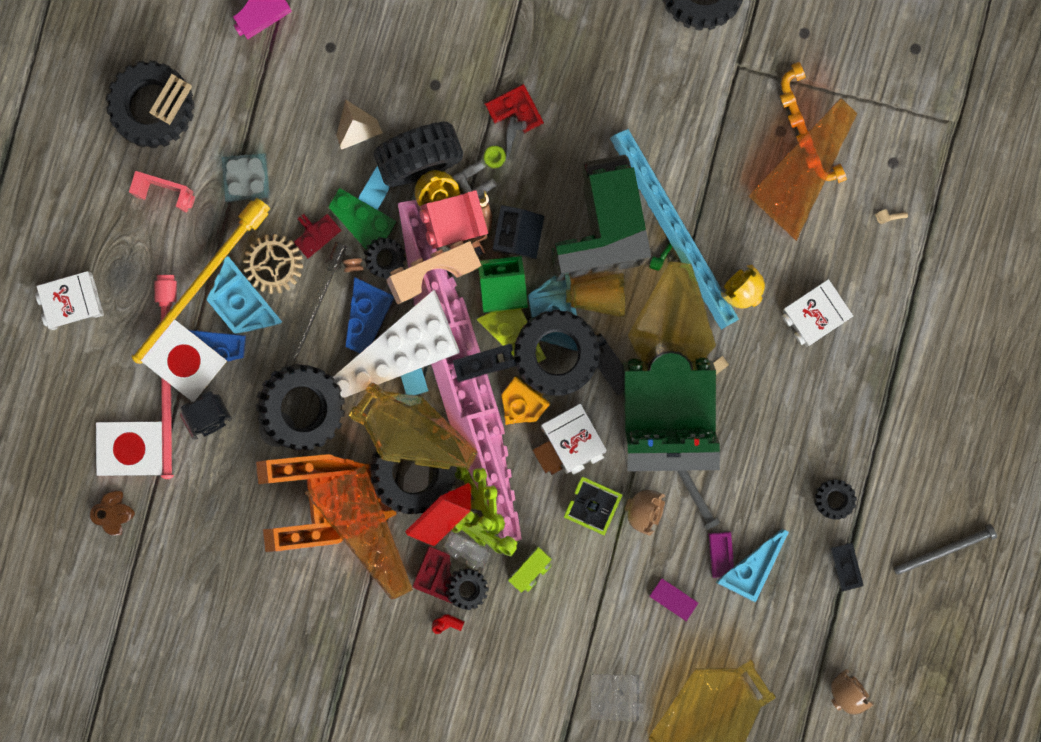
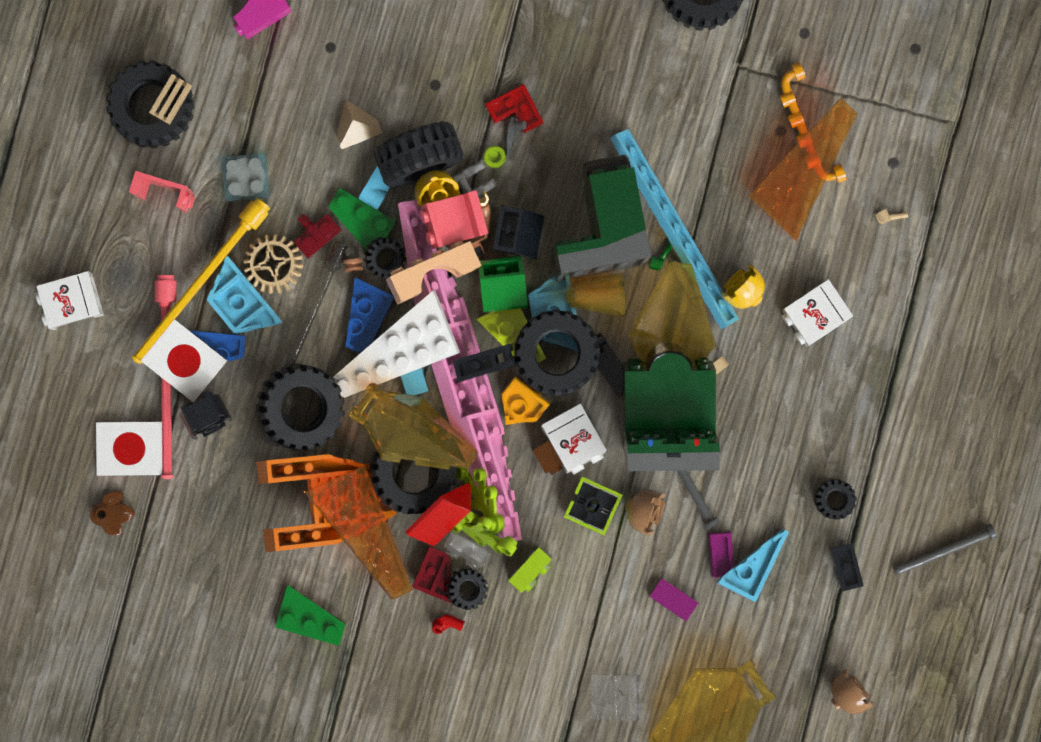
(306, 618): none -> green wing

